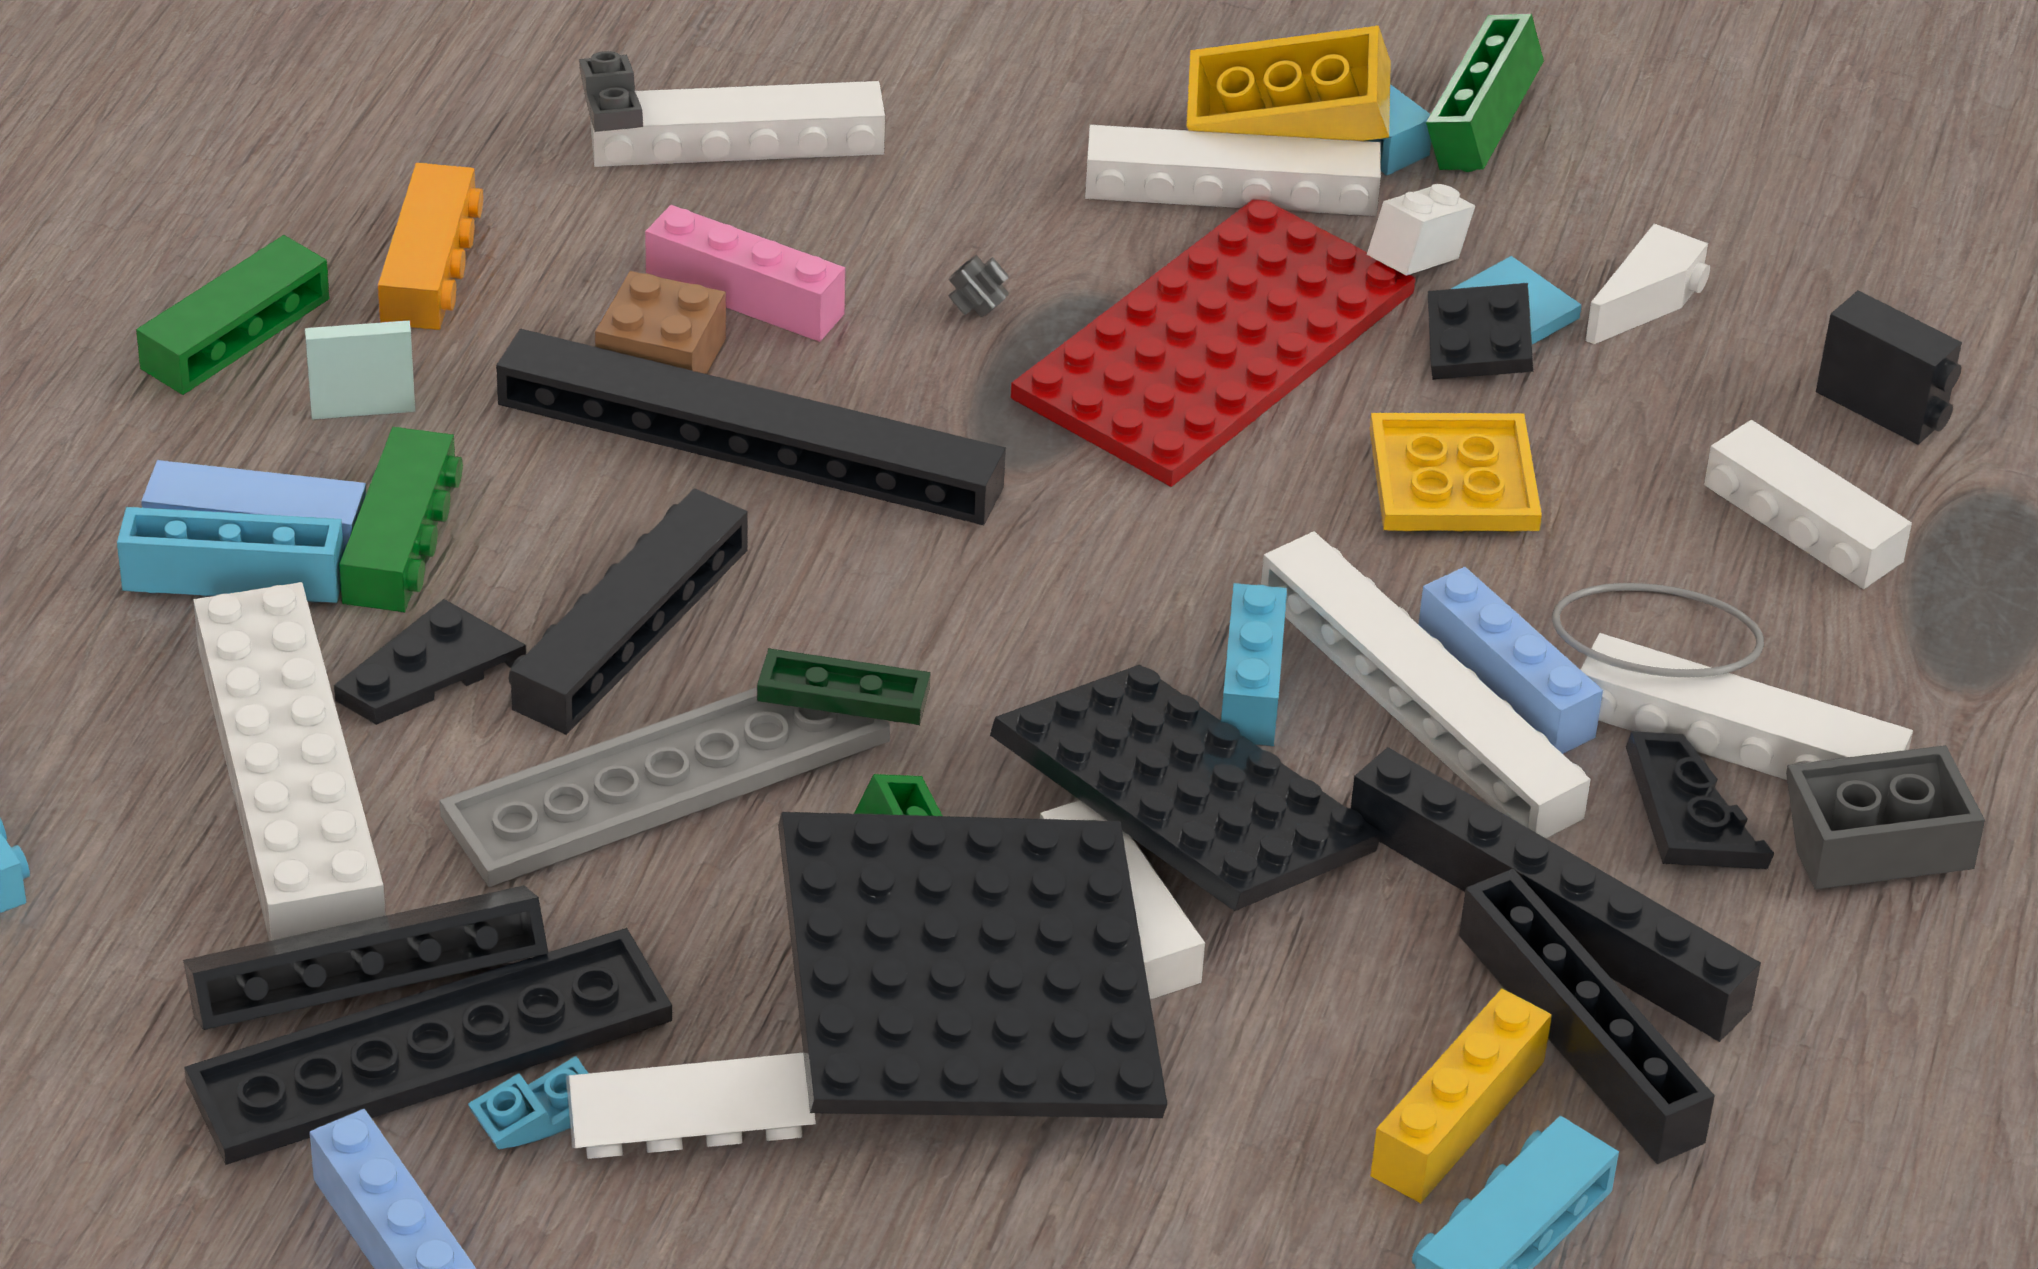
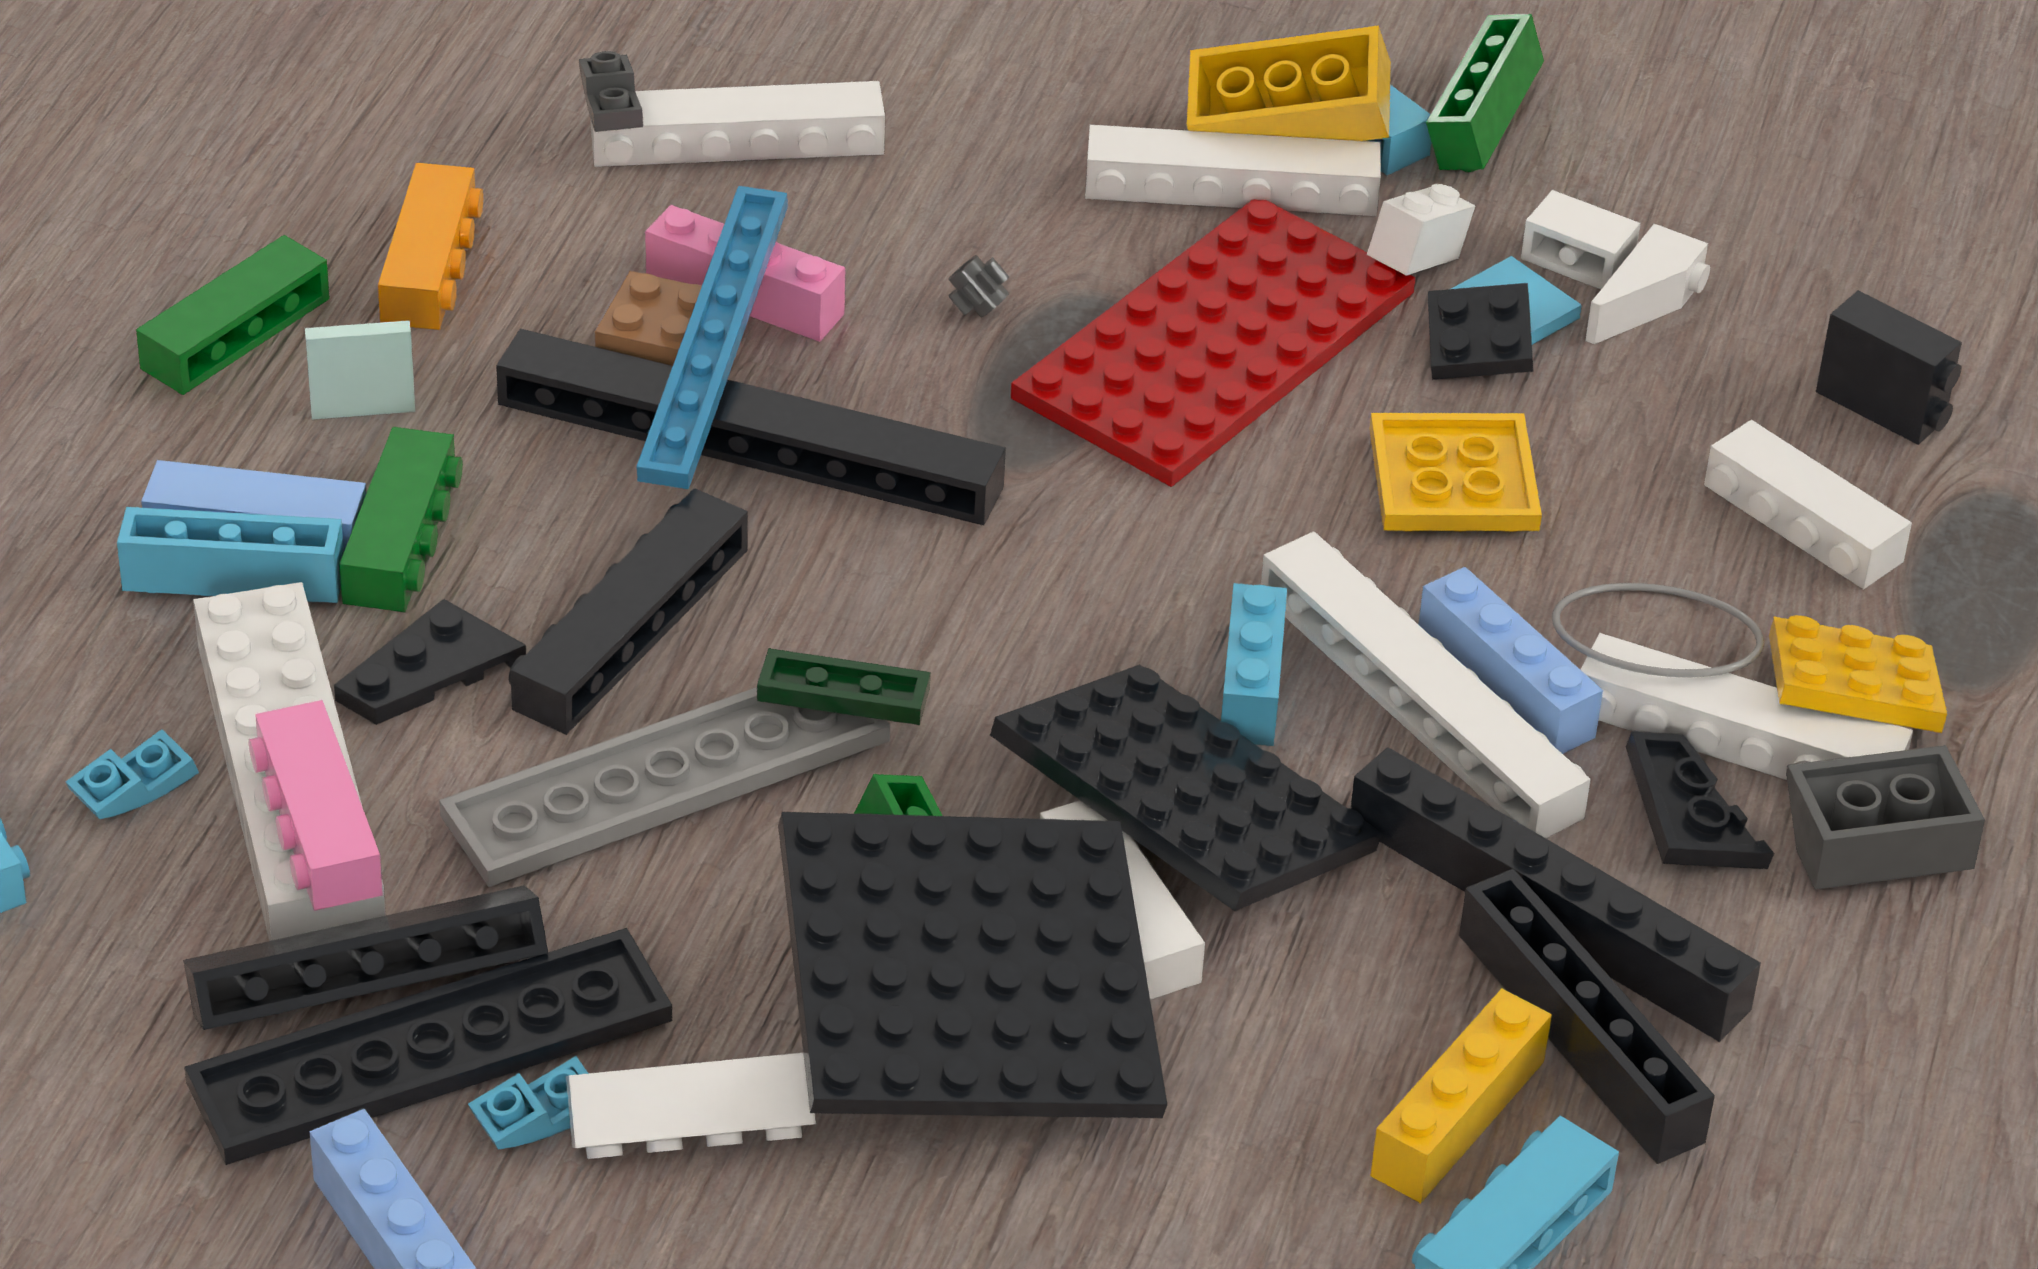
(143, 775): none -> medium azure slope
(316, 806): none -> bright pink brick
(712, 338): none -> dark azure plate
(1578, 239): none -> white brick
(1857, 673): none -> yellow plate

